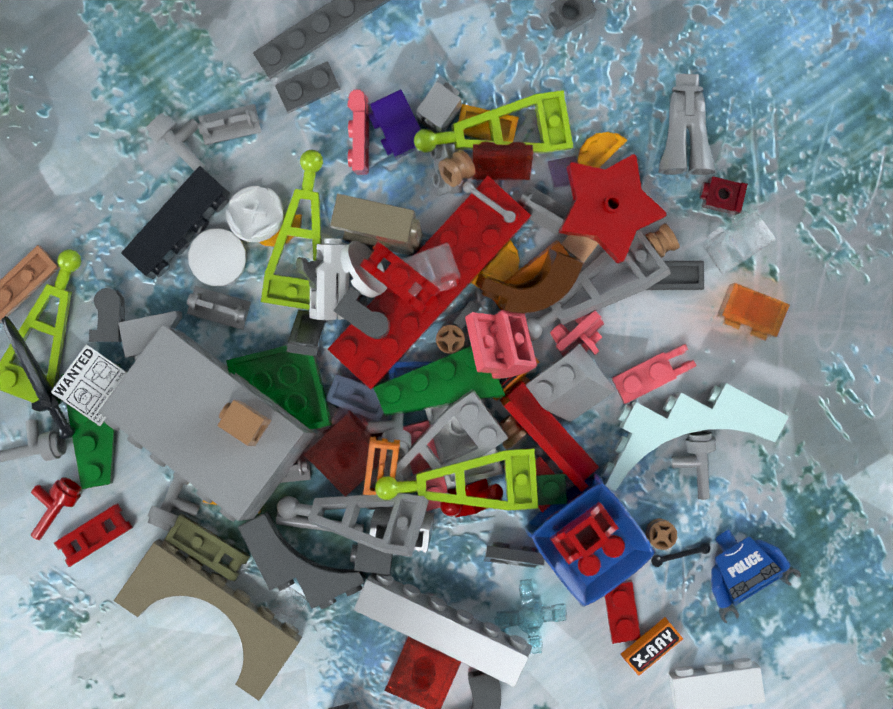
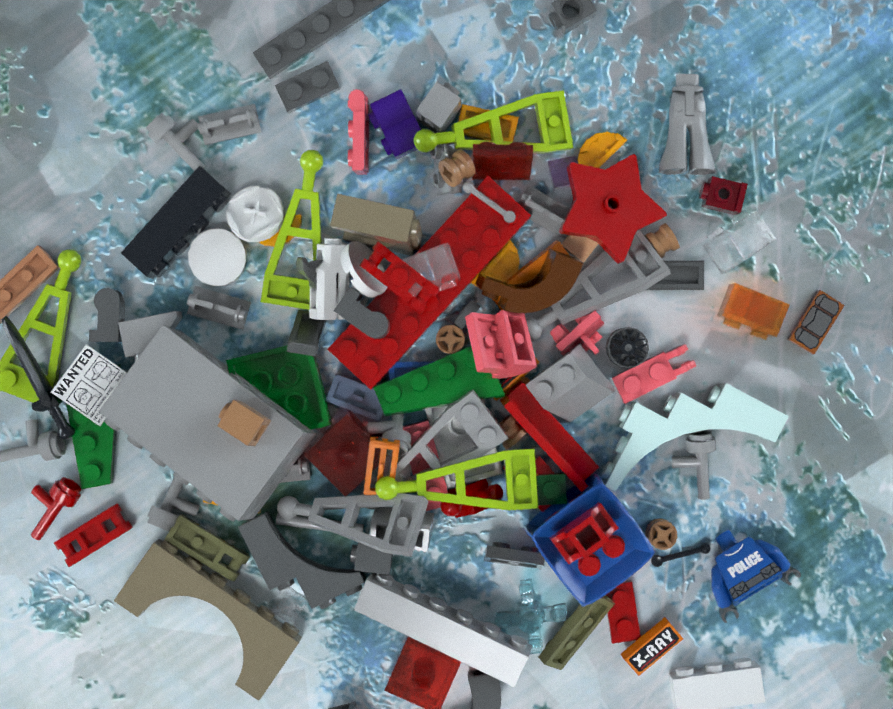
(574, 633): none -> olive plate
(627, 347): none -> dark grey wheel
(815, 322): none -> tile

